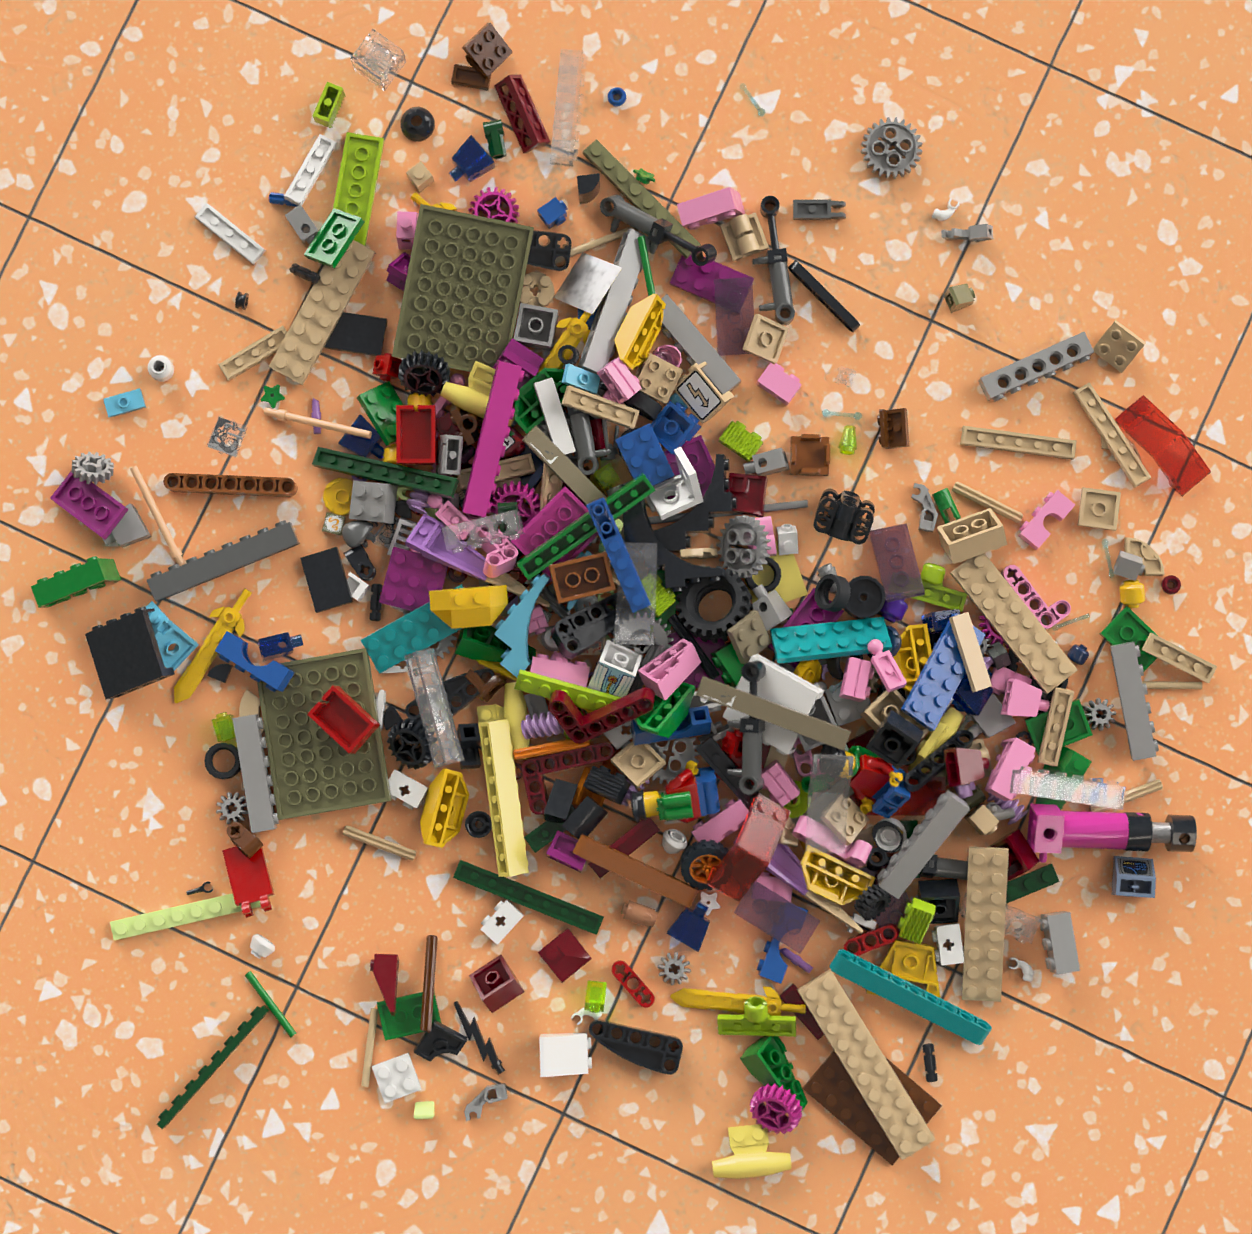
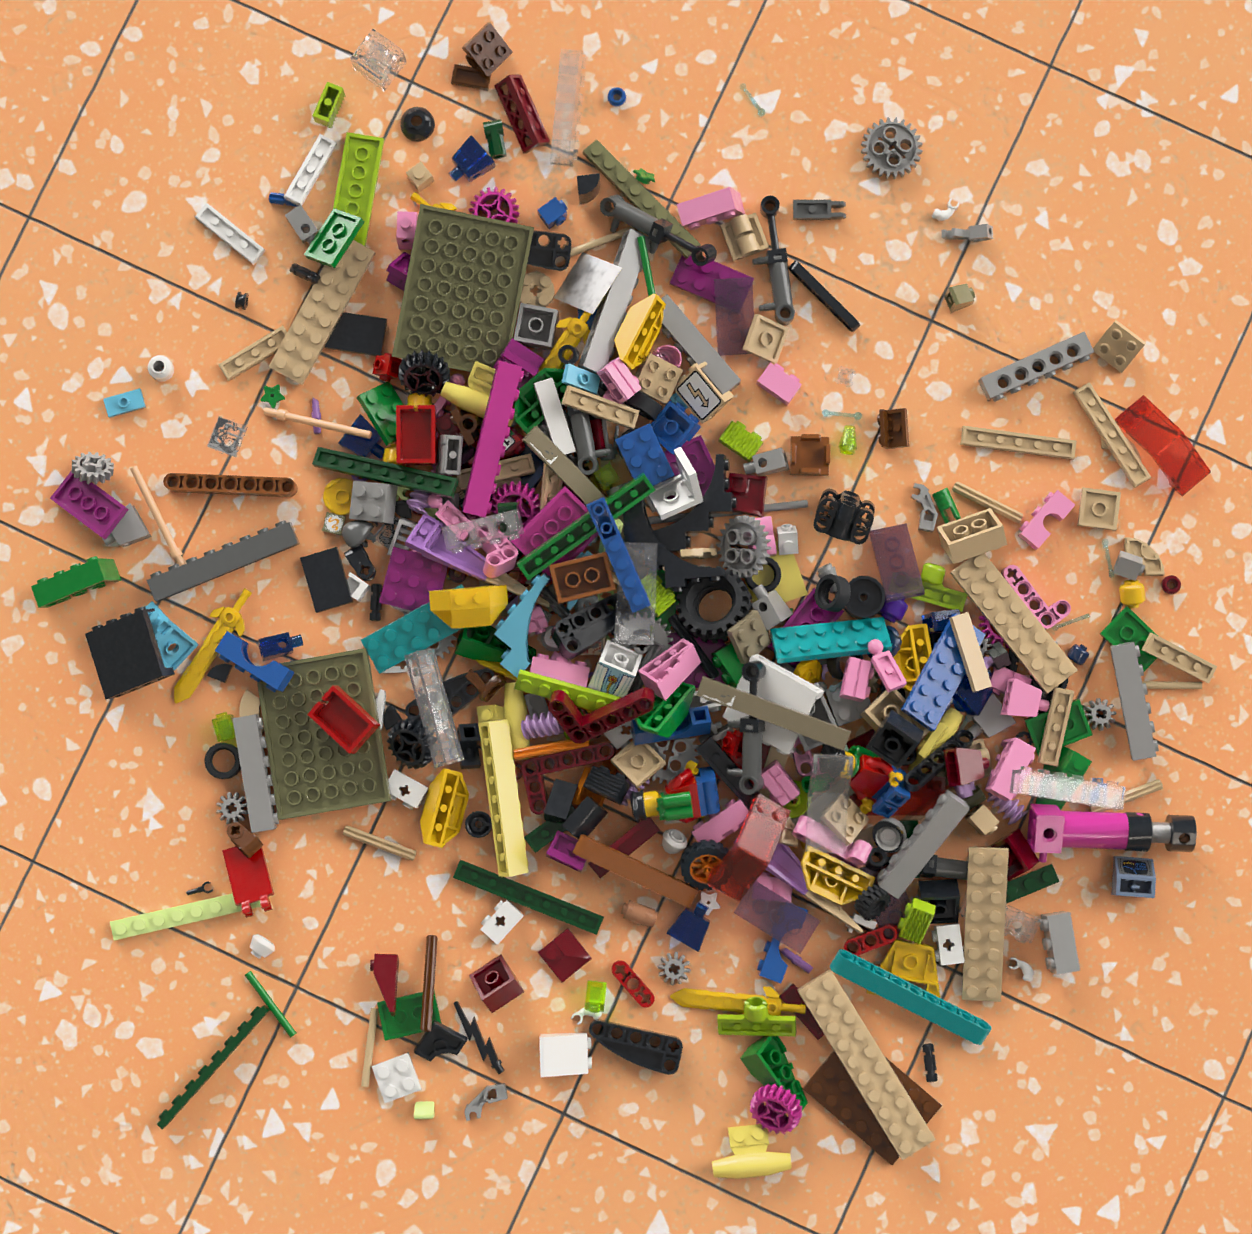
(999, 813): light grey arm -> none

